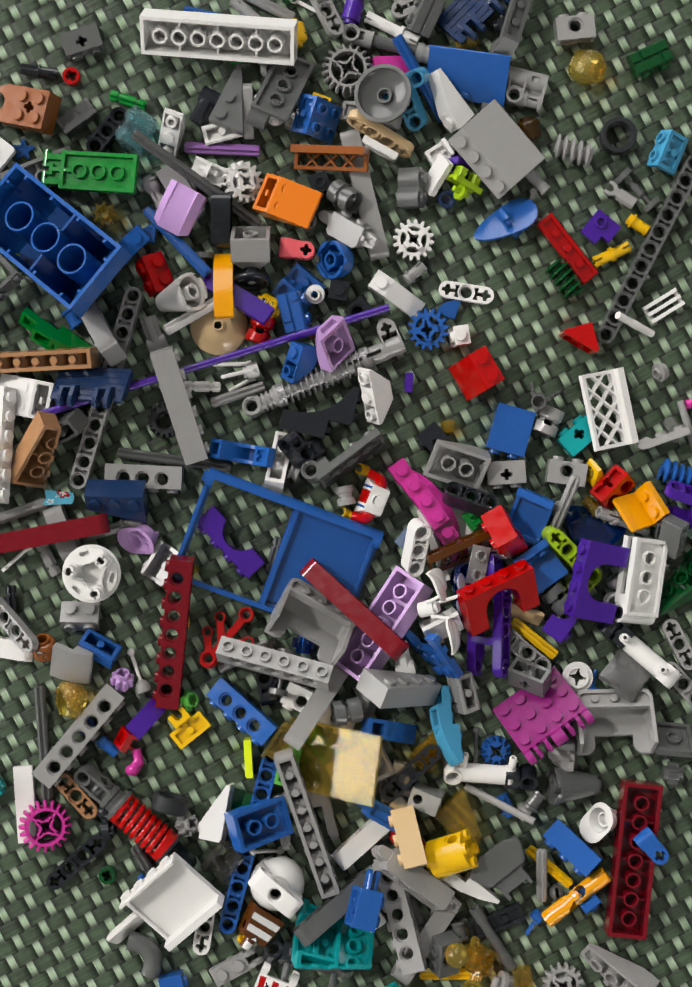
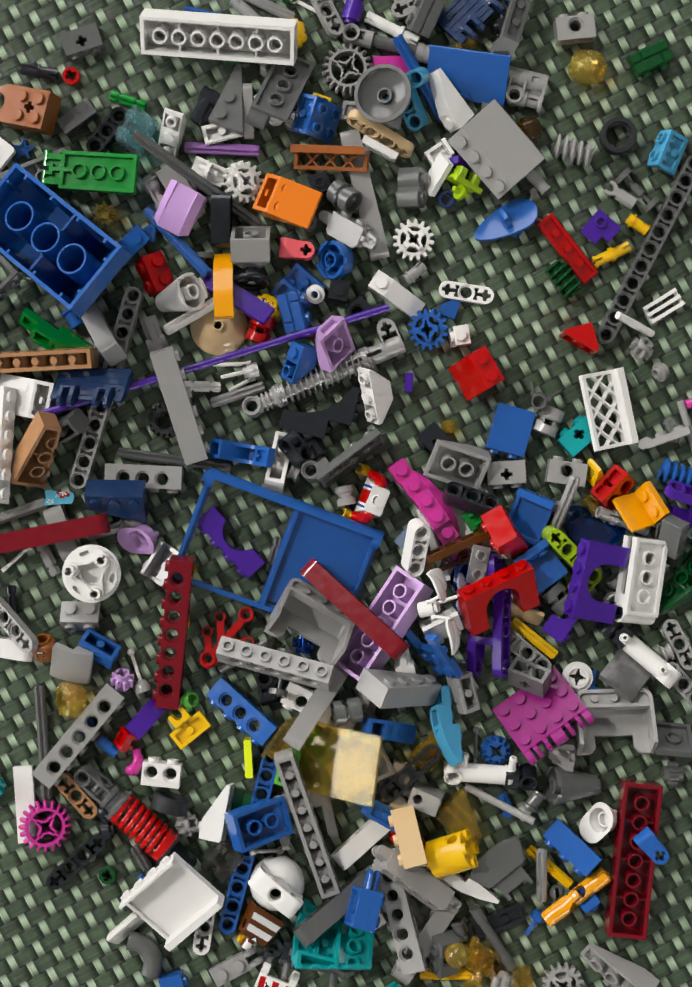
(161, 779): none -> white brick
(641, 348): none -> light grey gear
(666, 652): none -> light grey bush

